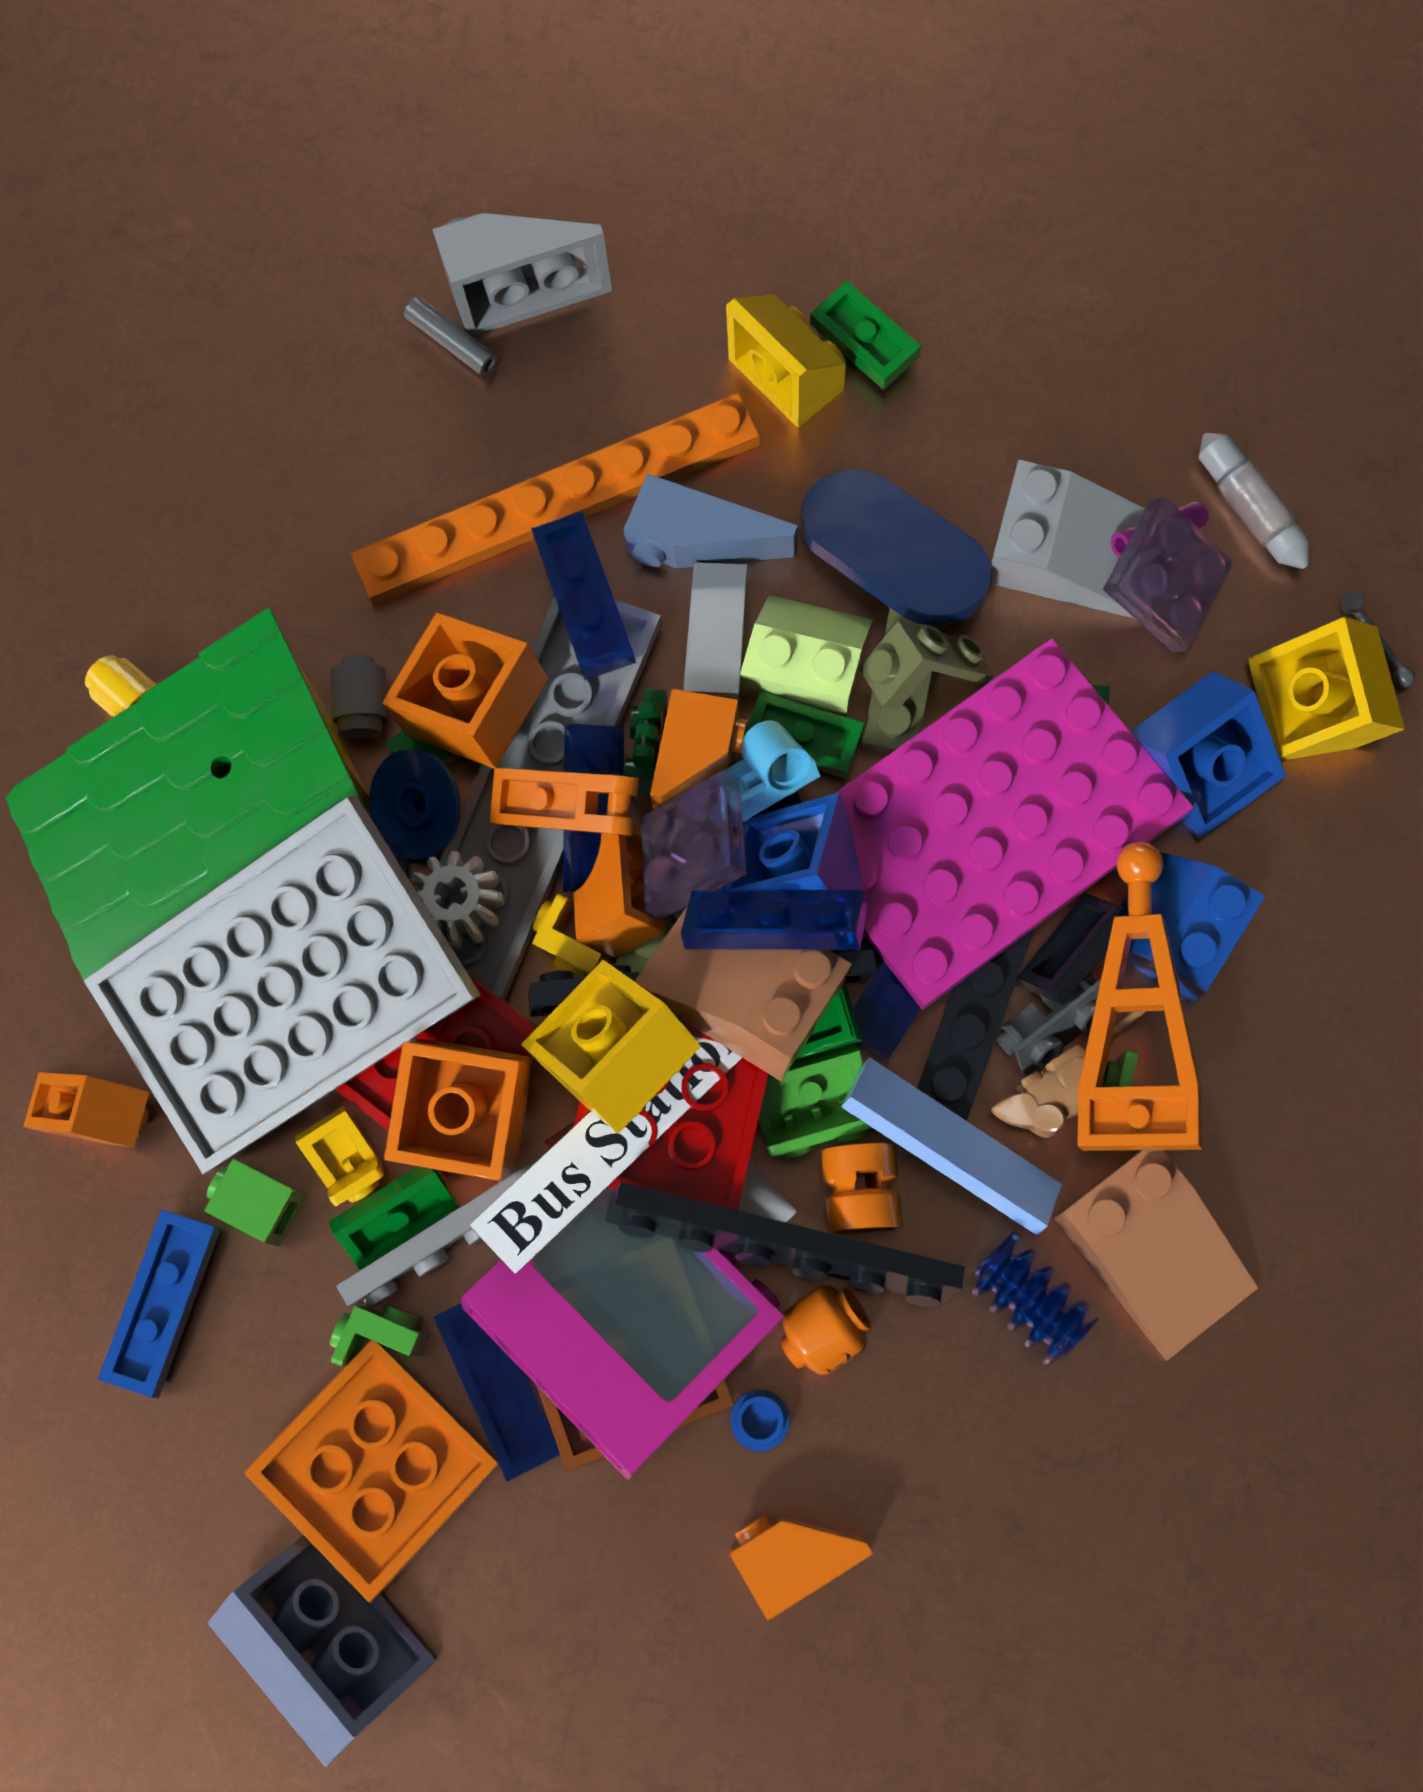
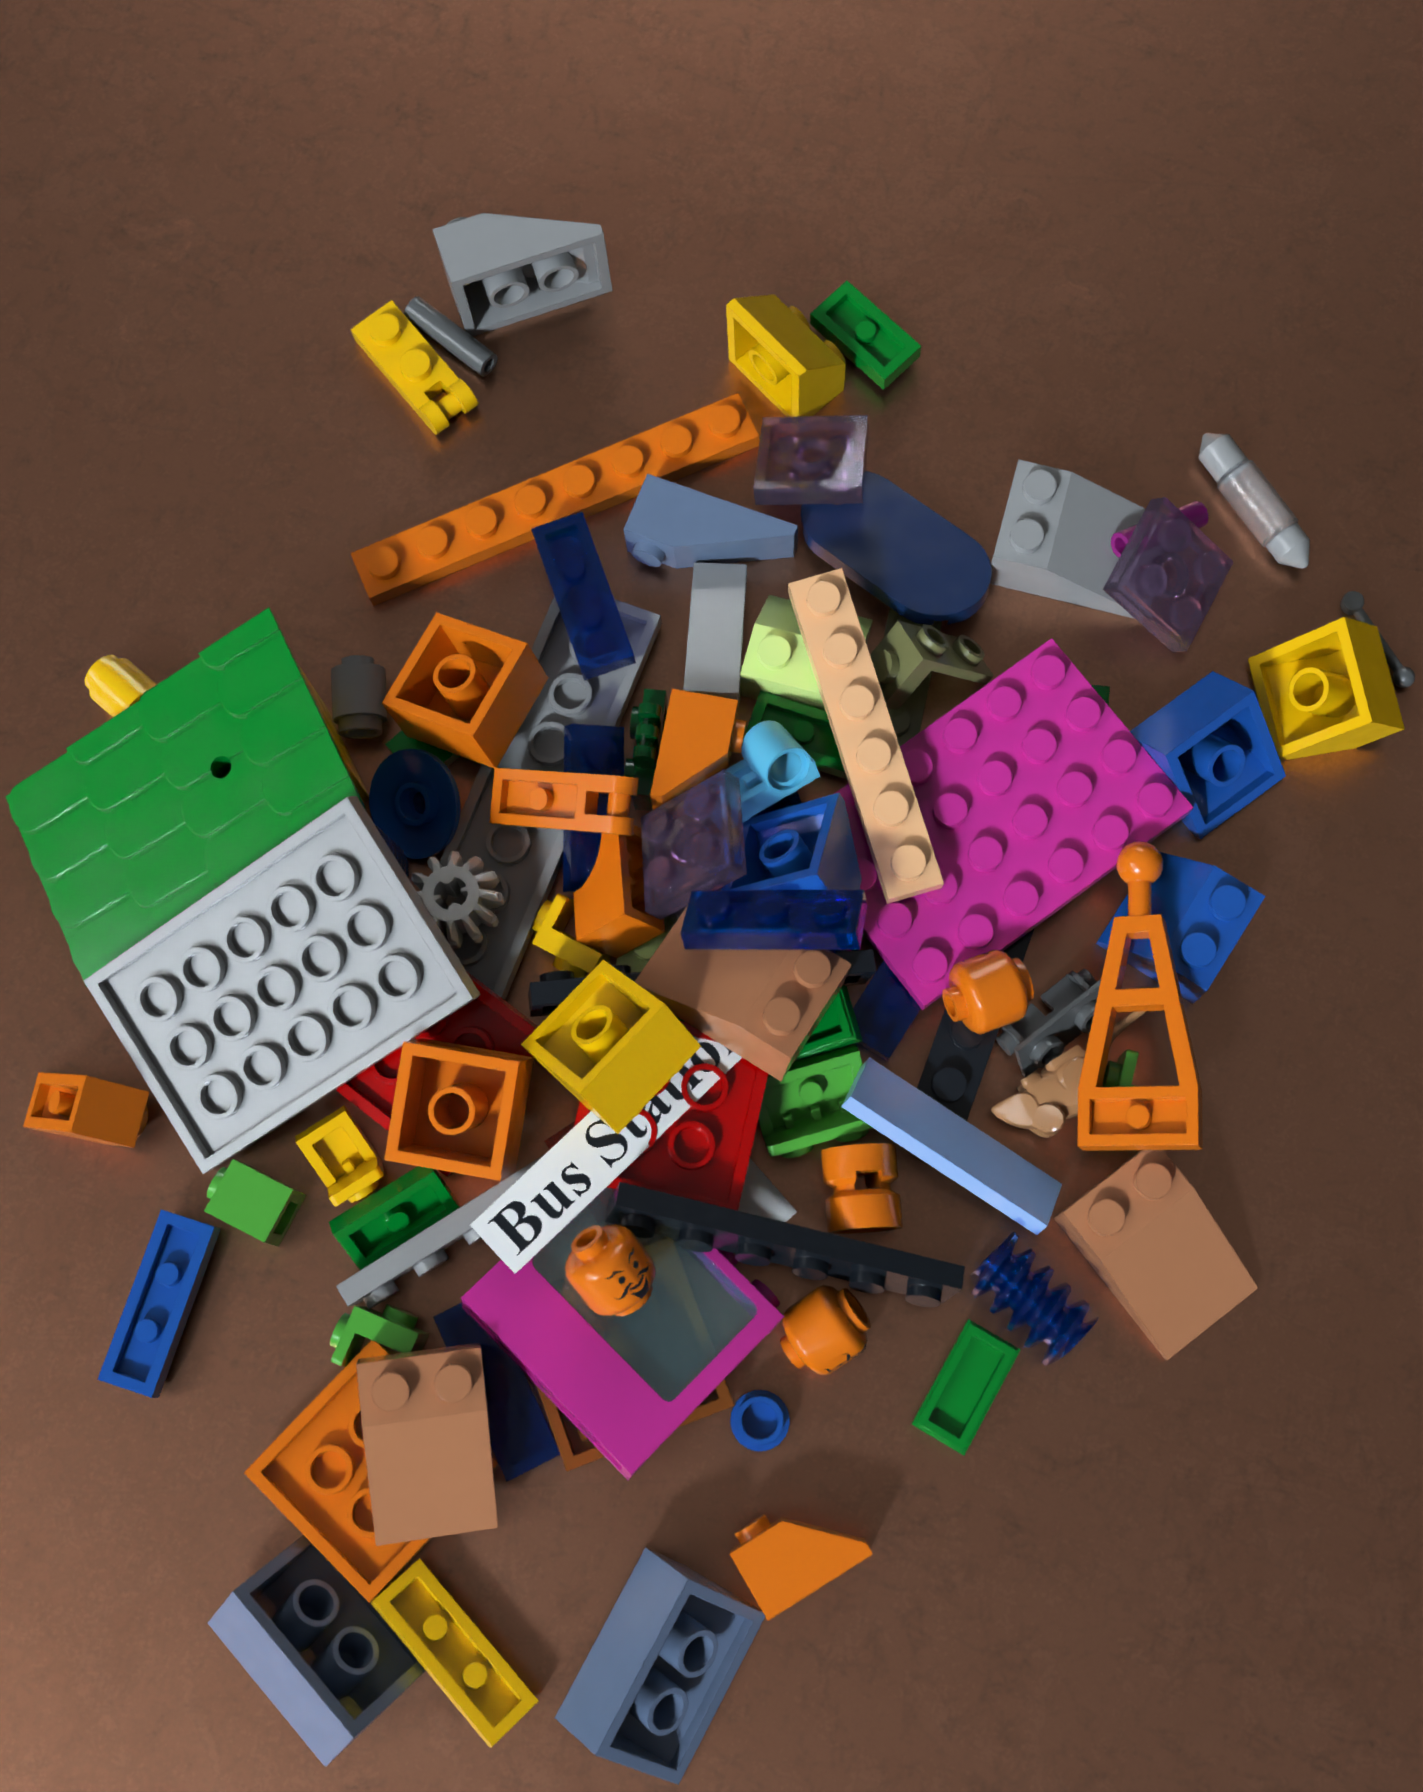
(413, 366): none -> yellow plate
(427, 1443): none -> nougat slope
(454, 1652): none -> yellow plate
(610, 1270): none -> orange head
(659, 1668): none -> sand blue slope
(811, 460): none -> clear purple plate
(865, 736): none -> light nougat plate
(965, 1387): none -> green tile
(988, 991): none -> orange head
(1071, 949): black tile -> none

